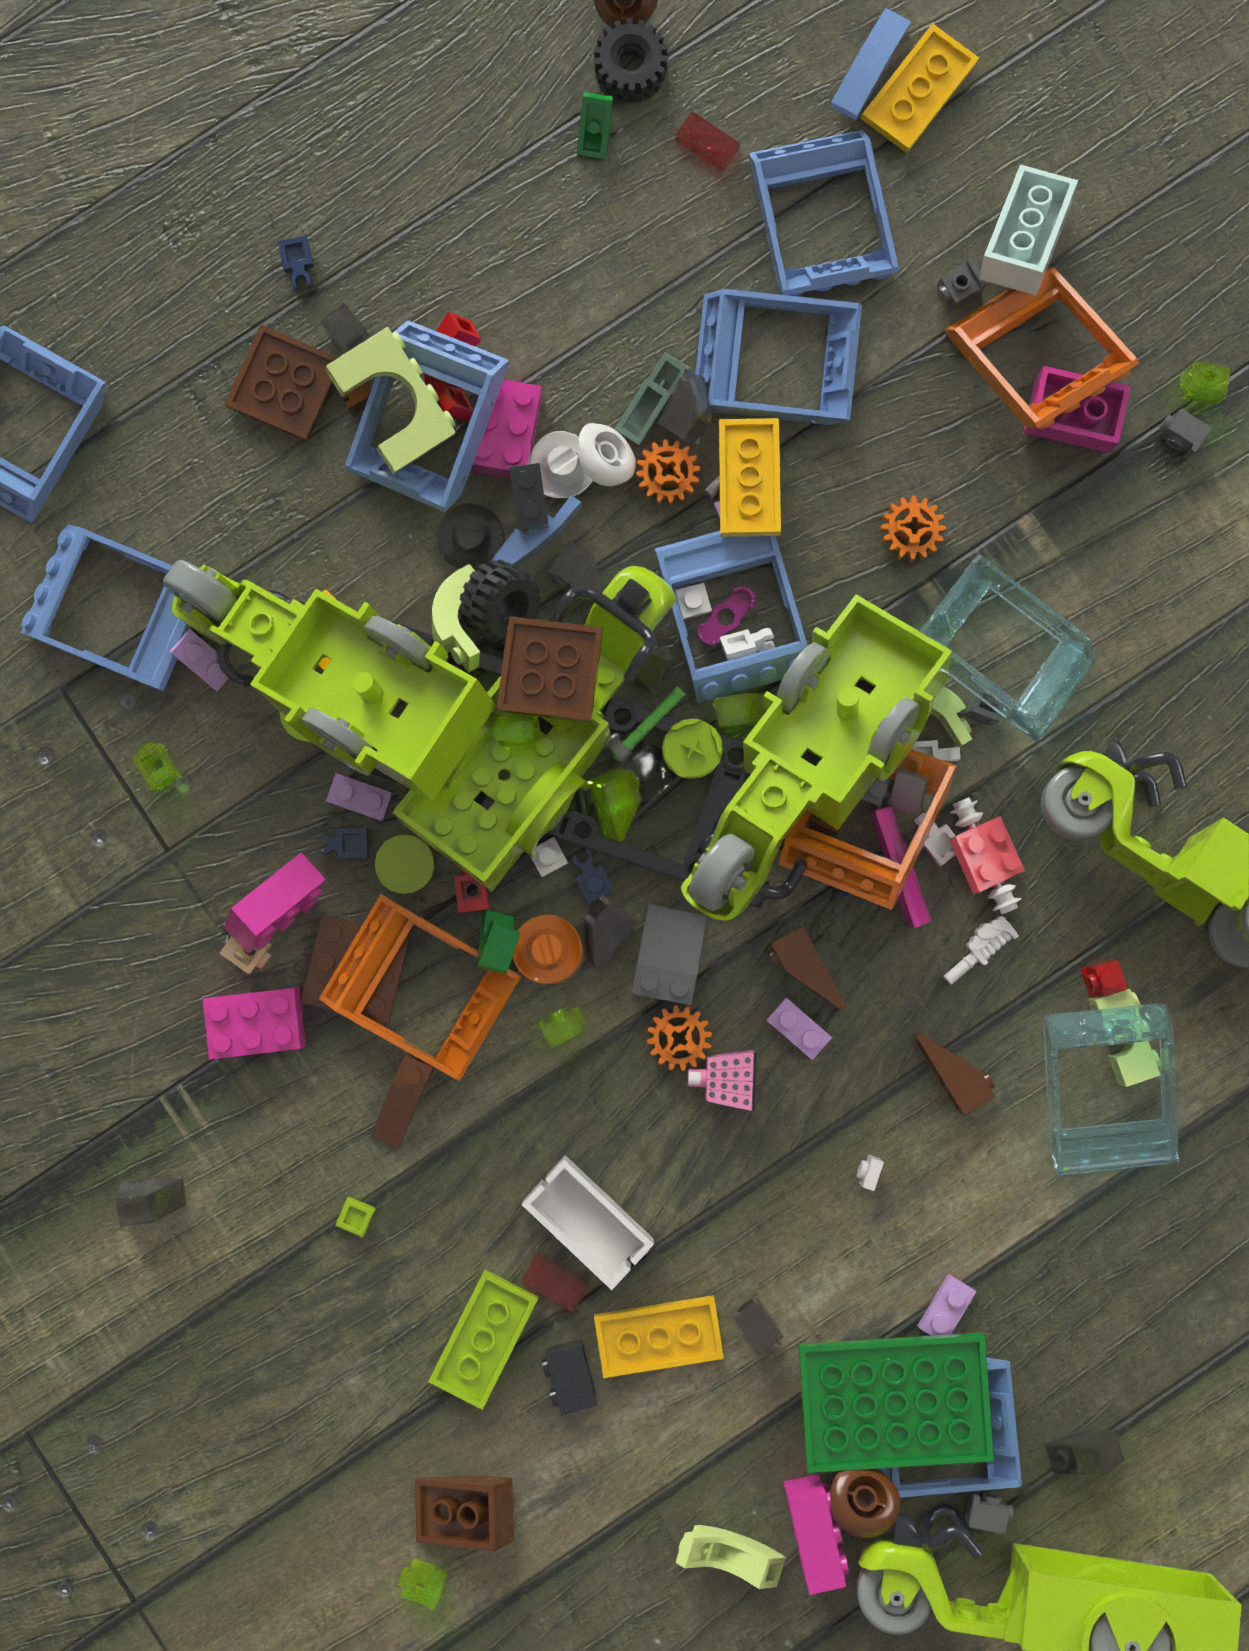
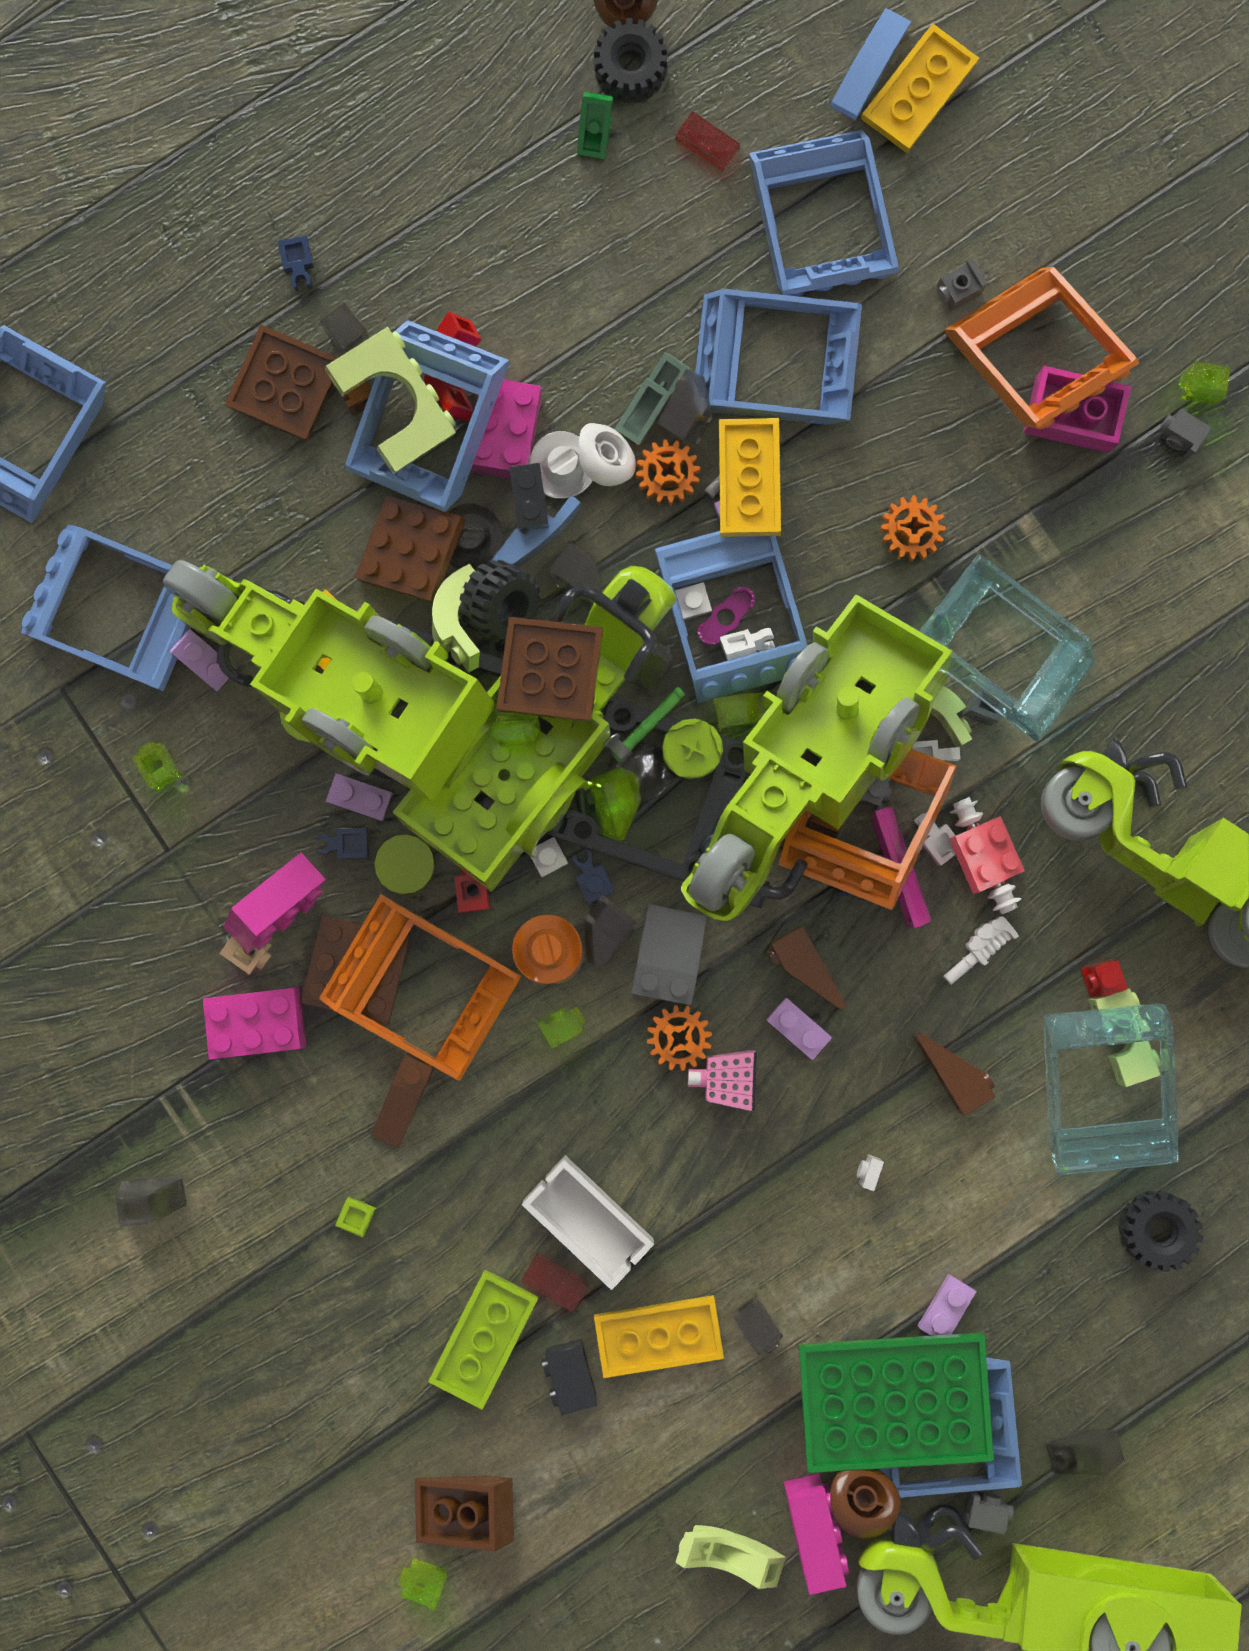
(410, 549): none -> reddish brown plate
(496, 942): green slope -> none
(908, 791): flat silver tile -> none
(1028, 230): light aqua brick -> none
(1182, 1237): none -> black tyre

